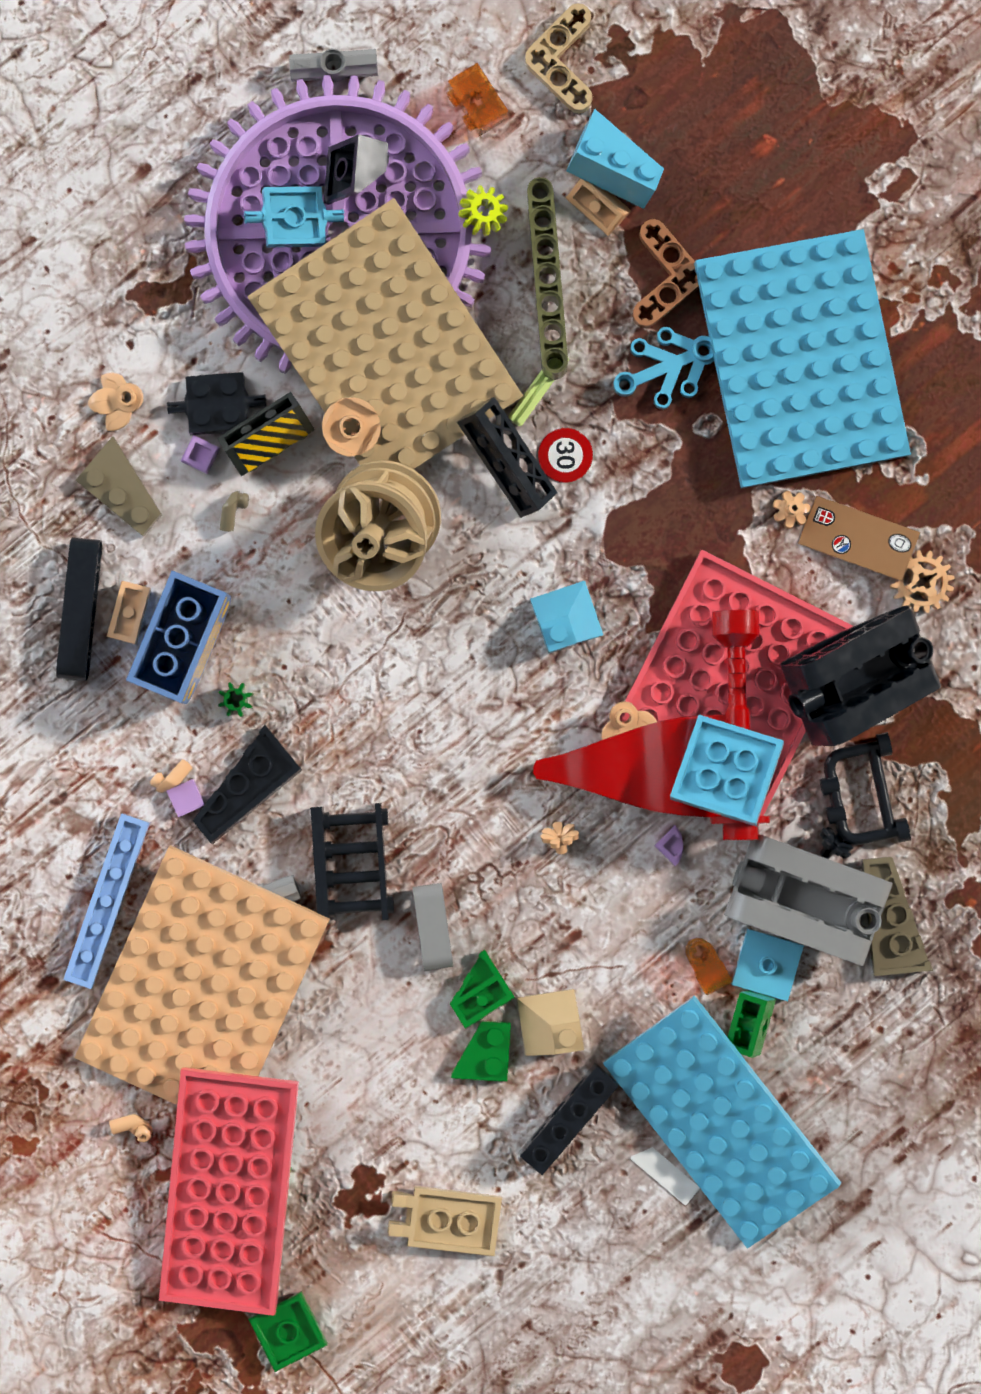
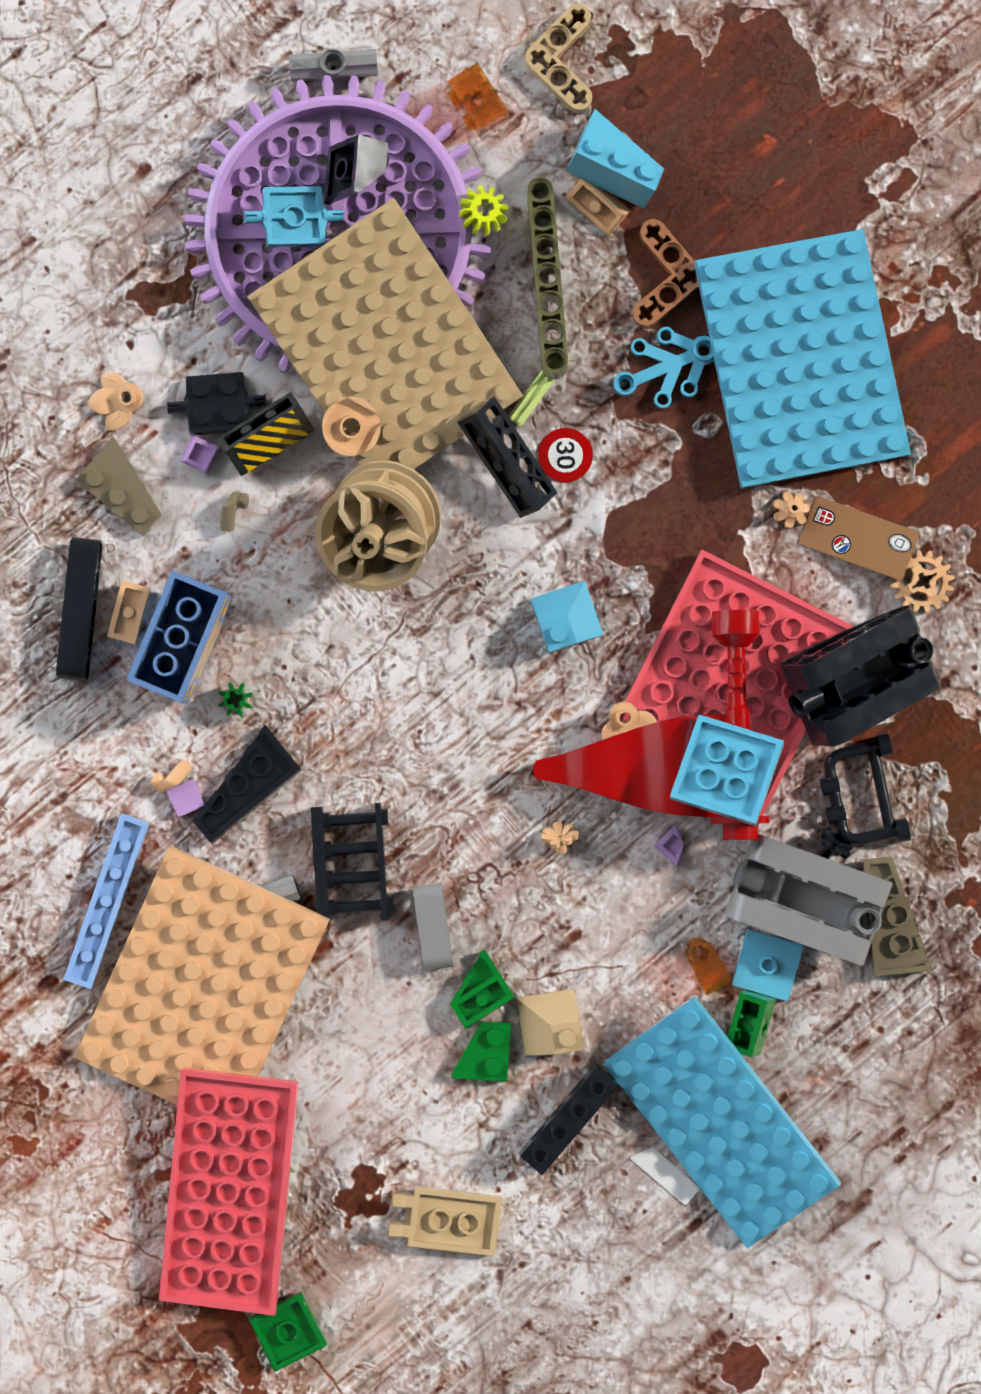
(133, 1124): light nougat arm -> none

